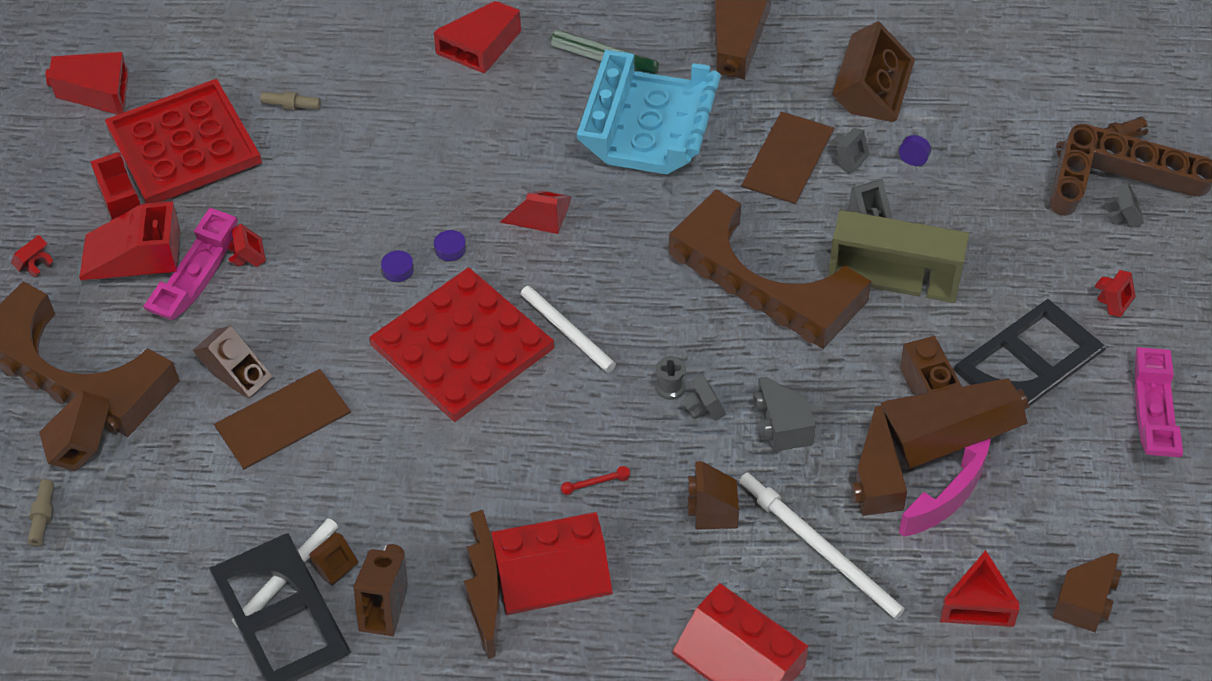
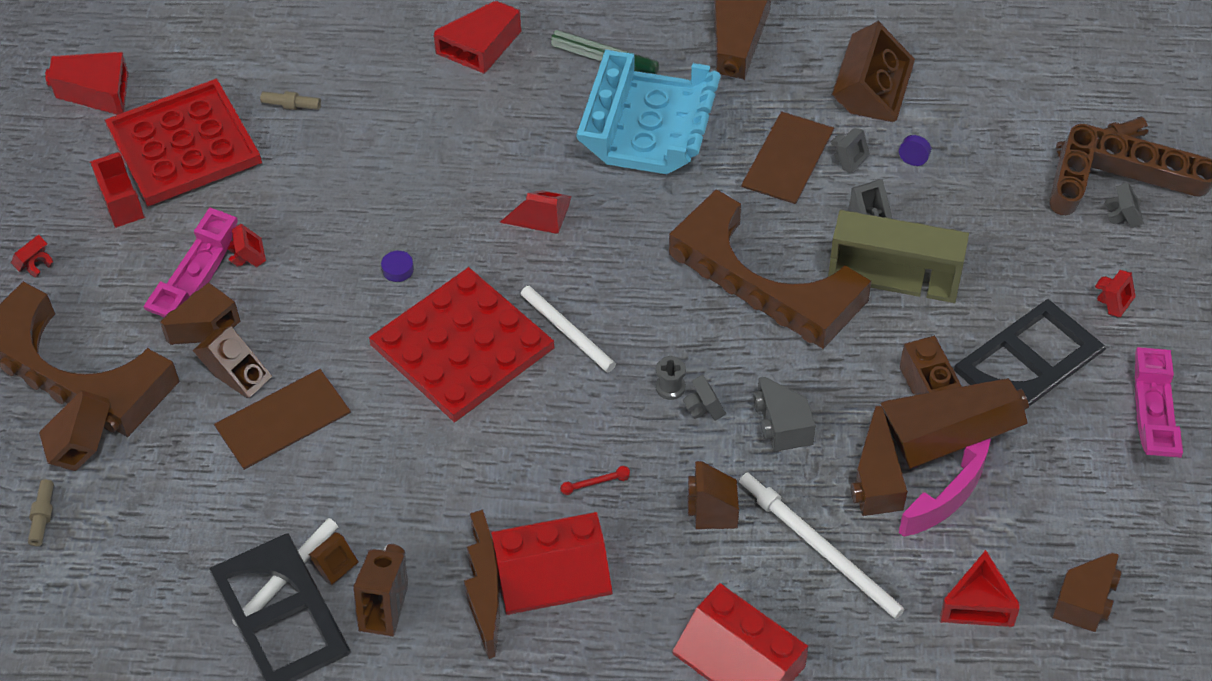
(133, 244): red slope -> none
(200, 316): none -> reddish brown slope
(449, 245): dark purple tile -> none

